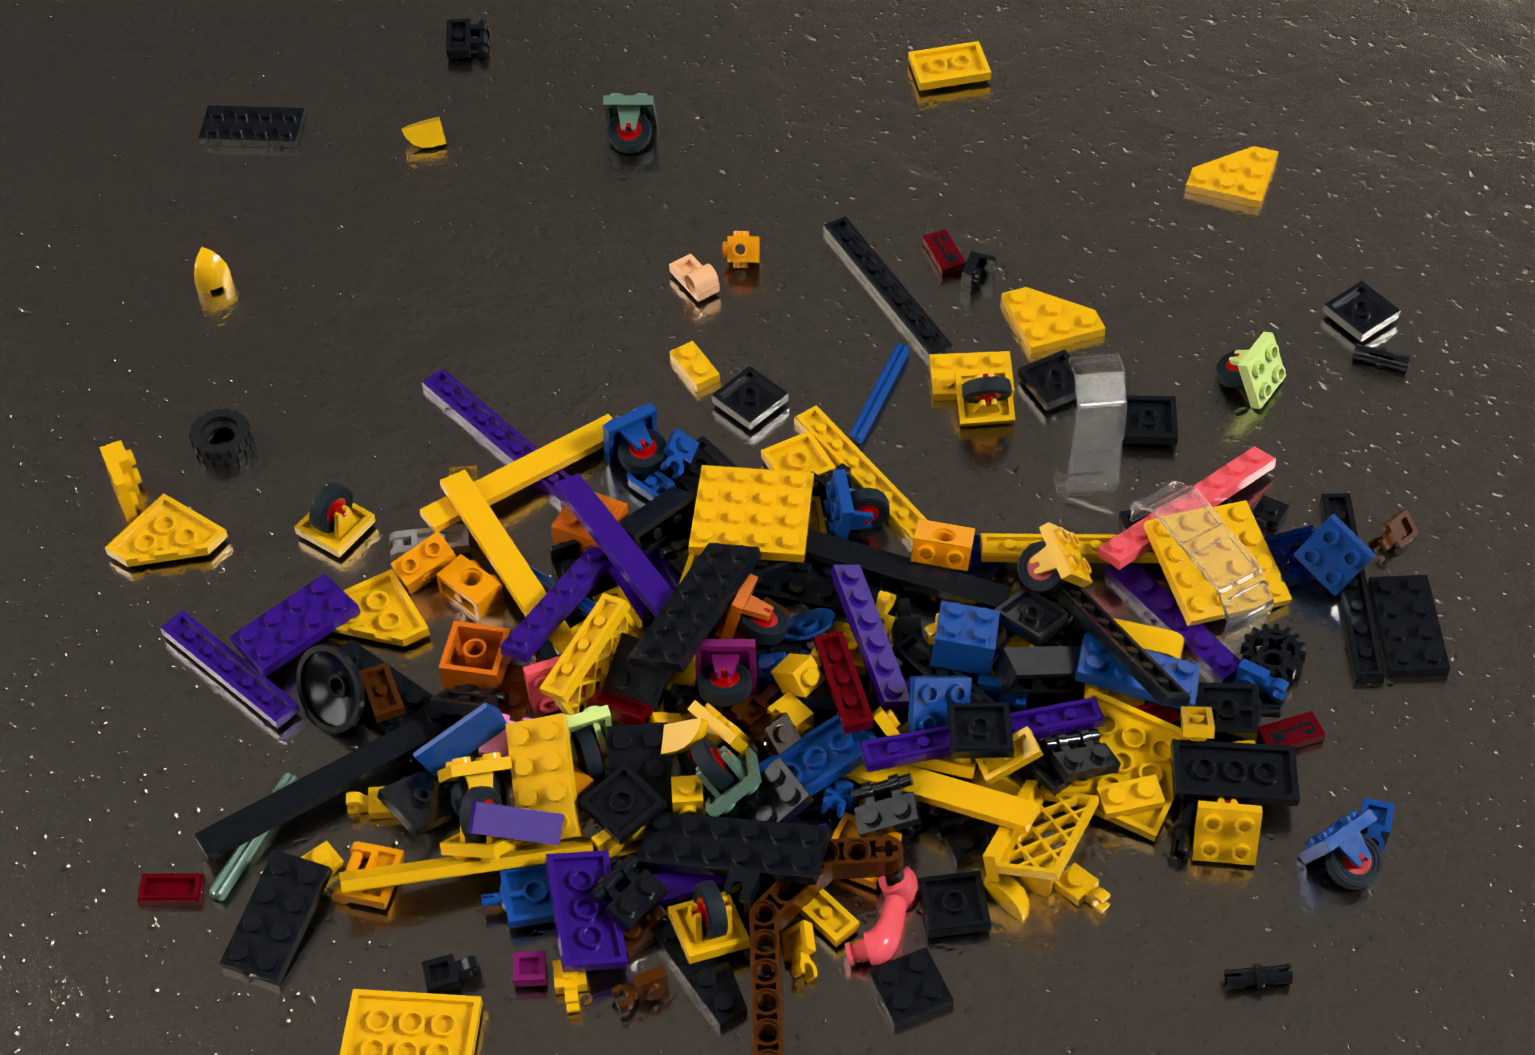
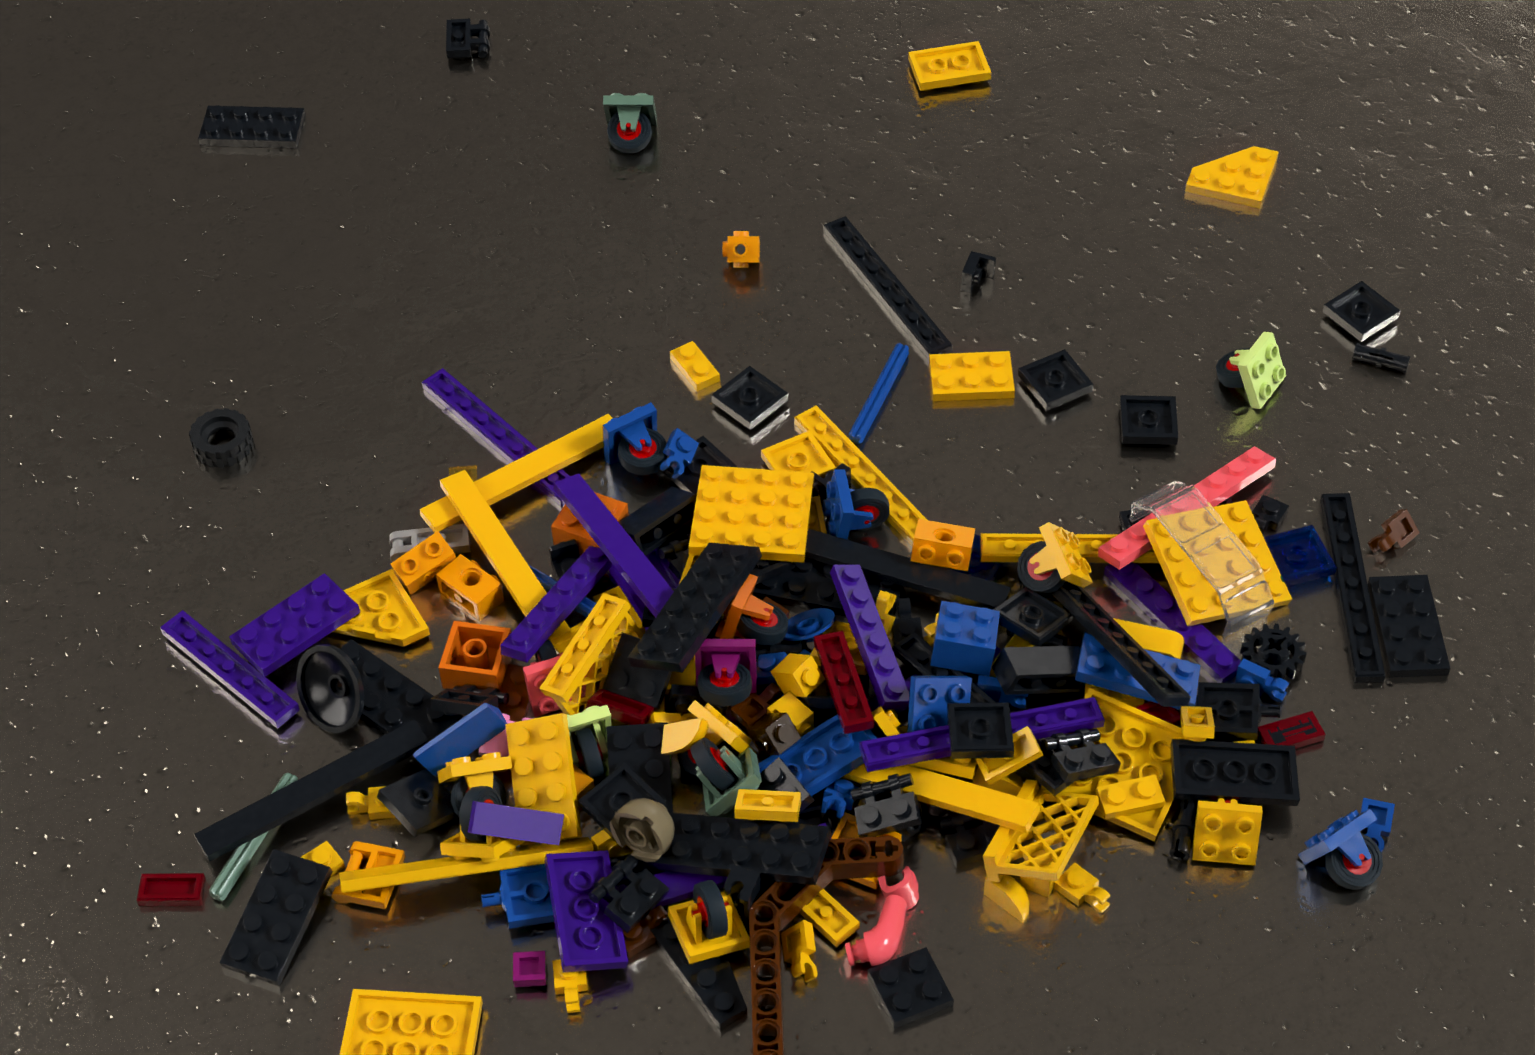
(123, 476): yellow plate -> none
(165, 534): yellow plate -> none
(210, 272): yellow brick -> none
(335, 520): plate -> none
(382, 692): reddish brown plate -> none
(425, 133): yellow brick -> none
(444, 972): black plate -> none
(644, 828): none -> dark tan cylinder
(645, 986): reddish brown plate -> none
(652, 486): blue plate -> none
(687, 795): yellow brick -> none
(697, 279): light nougat plate -> none
(767, 805): none -> yellow plate
(943, 252): dark red tile -> none
(954, 904): black plate -> none
(984, 397): yellow plate -> none
(1050, 321): yellow plate -> none
(1098, 426): clear windscreen -> none
(1258, 976): black pin -> none
(1334, 554): blue plate -> none

